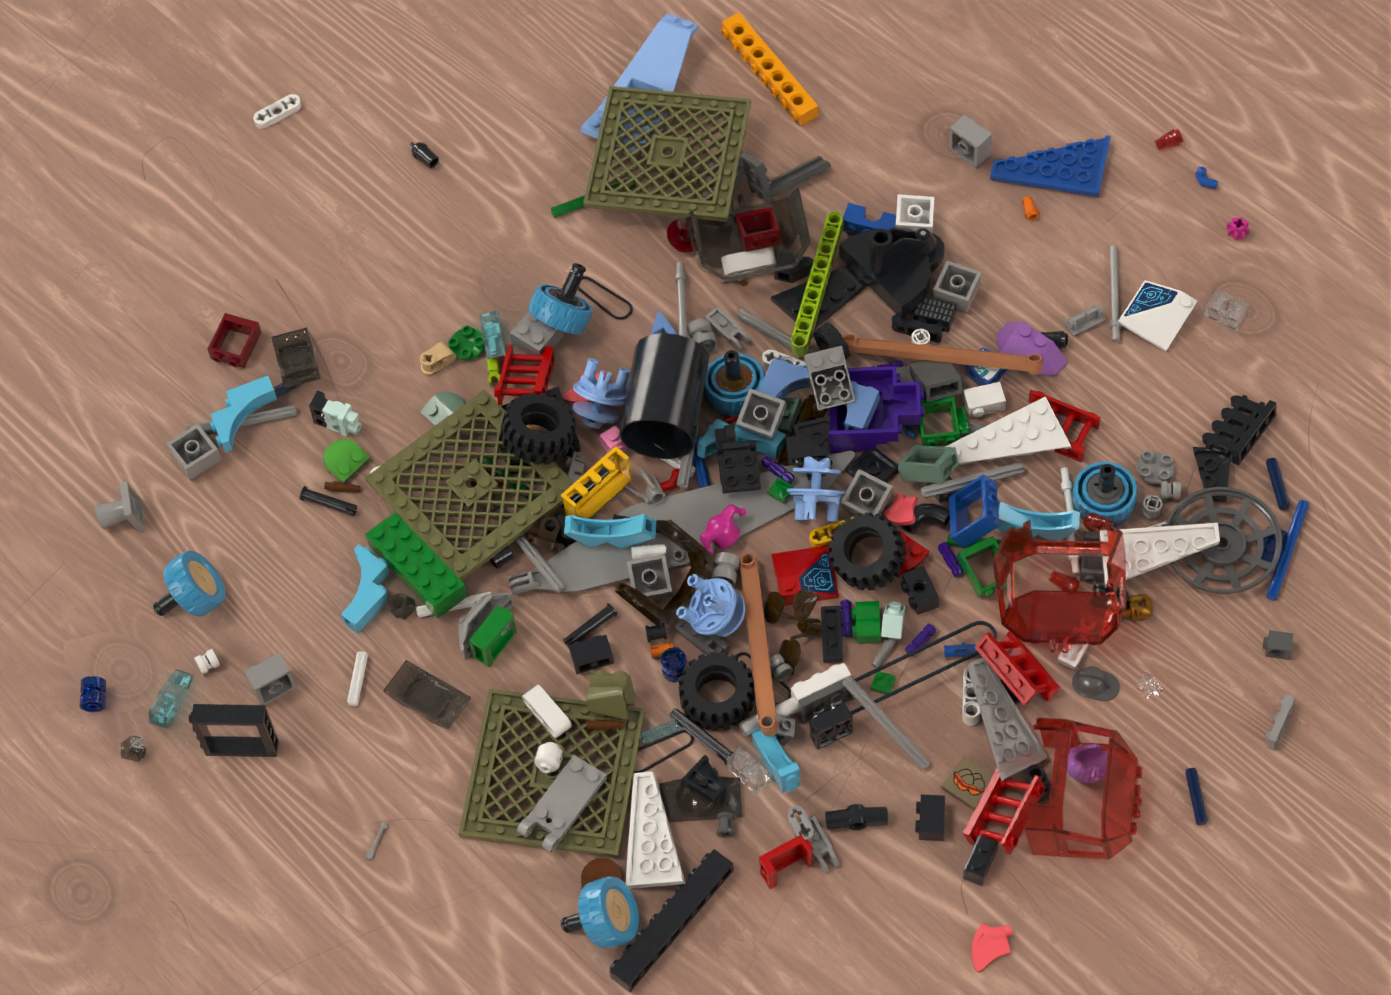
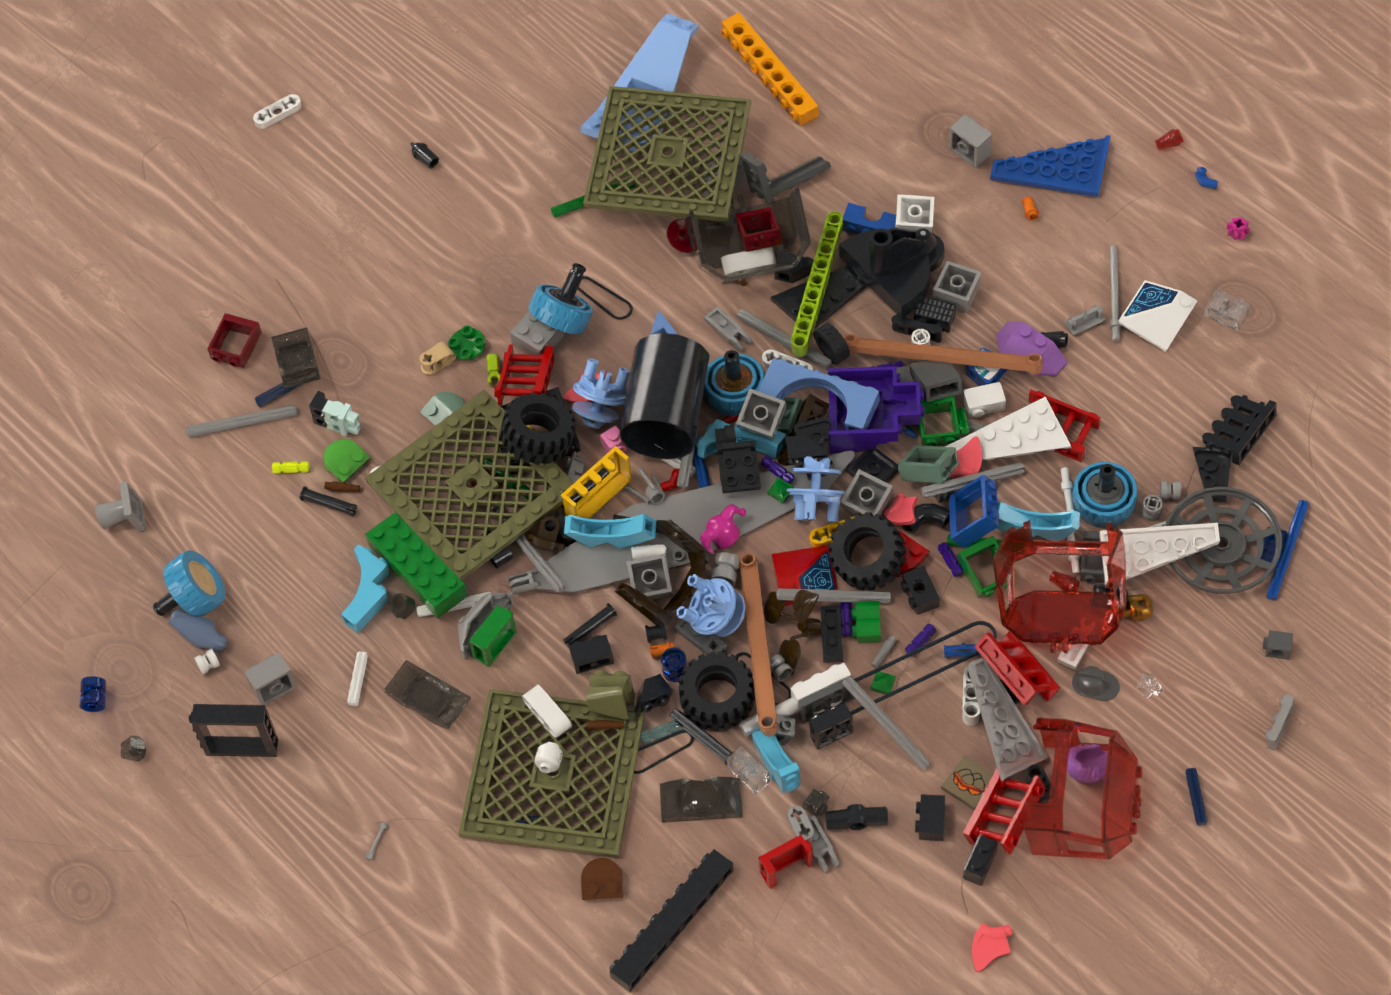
(170, 698): clear light blue slope -> none
(194, 452): light grey brick -> none
(198, 630): none -> sand blue animal
(240, 404): medium azure arch -> none
(290, 467): none -> neon yellow axle
(492, 334): clear light blue slope -> none
(564, 801): light grey hinge -> none
(605, 913): dark azure wheel -> none
(651, 848): white wing -> none
(652, 694): none -> black slope
(680, 279): light grey bar -> none
(701, 332): light grey wheel -> none
(705, 780): black wing -> none
(725, 825): dark grey bush -> none
(816, 802): none -> clear smoke plate
(829, 378): light grey slope -> none
(837, 595): none -> light grey axle
(893, 620): light aqua slope -> none
(969, 459): none -> coral arm
(1096, 522): clear red cone -> none
(1155, 467): light grey dish -> none
(1277, 483): dark blue axle -> none

